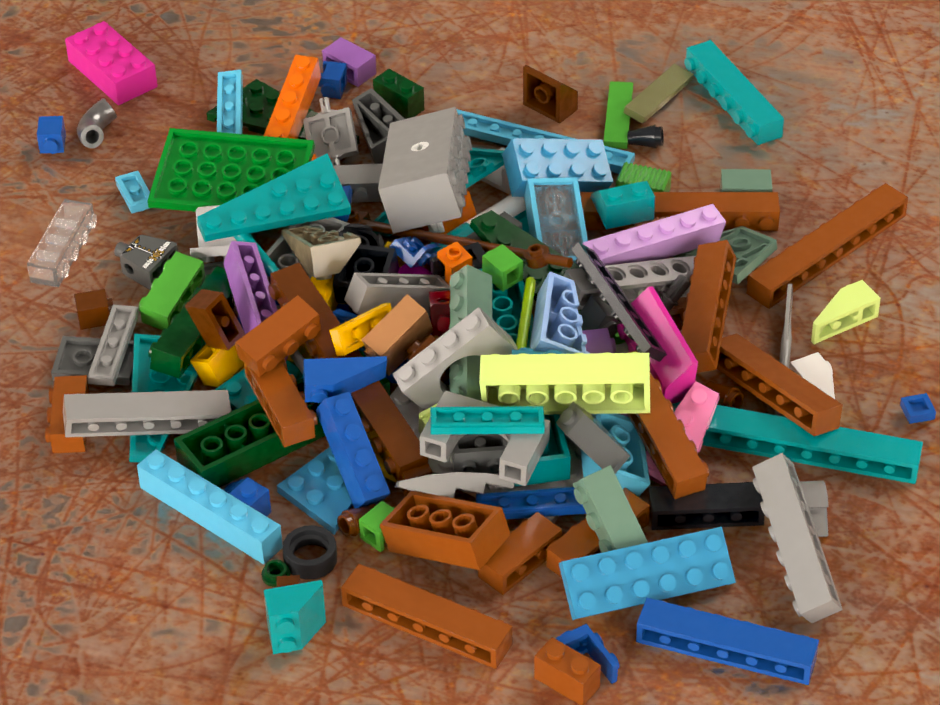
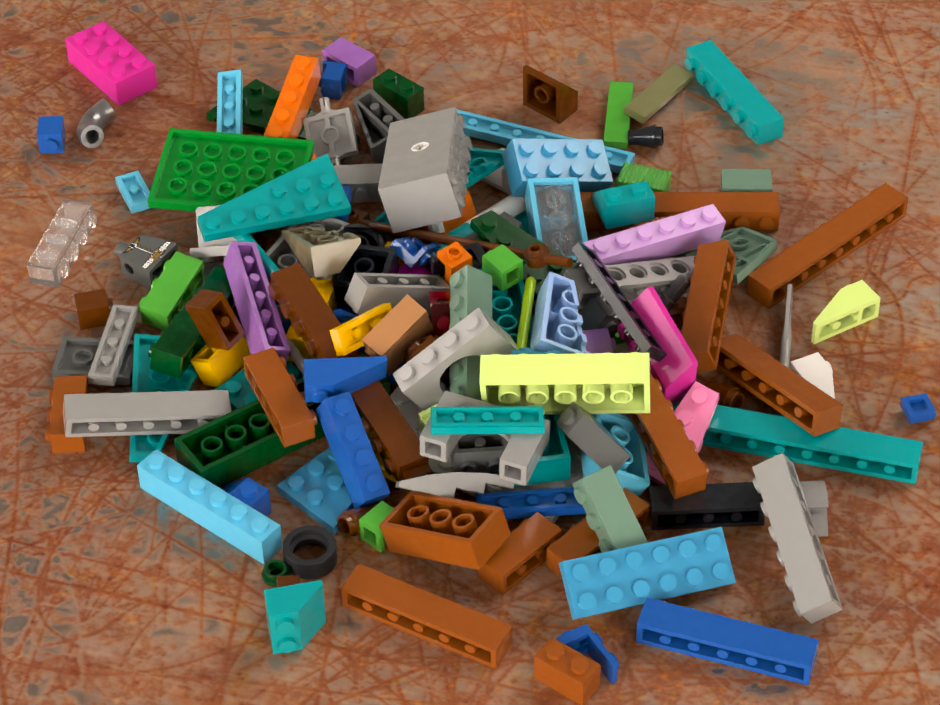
(278, 336): dark orange brick -> none

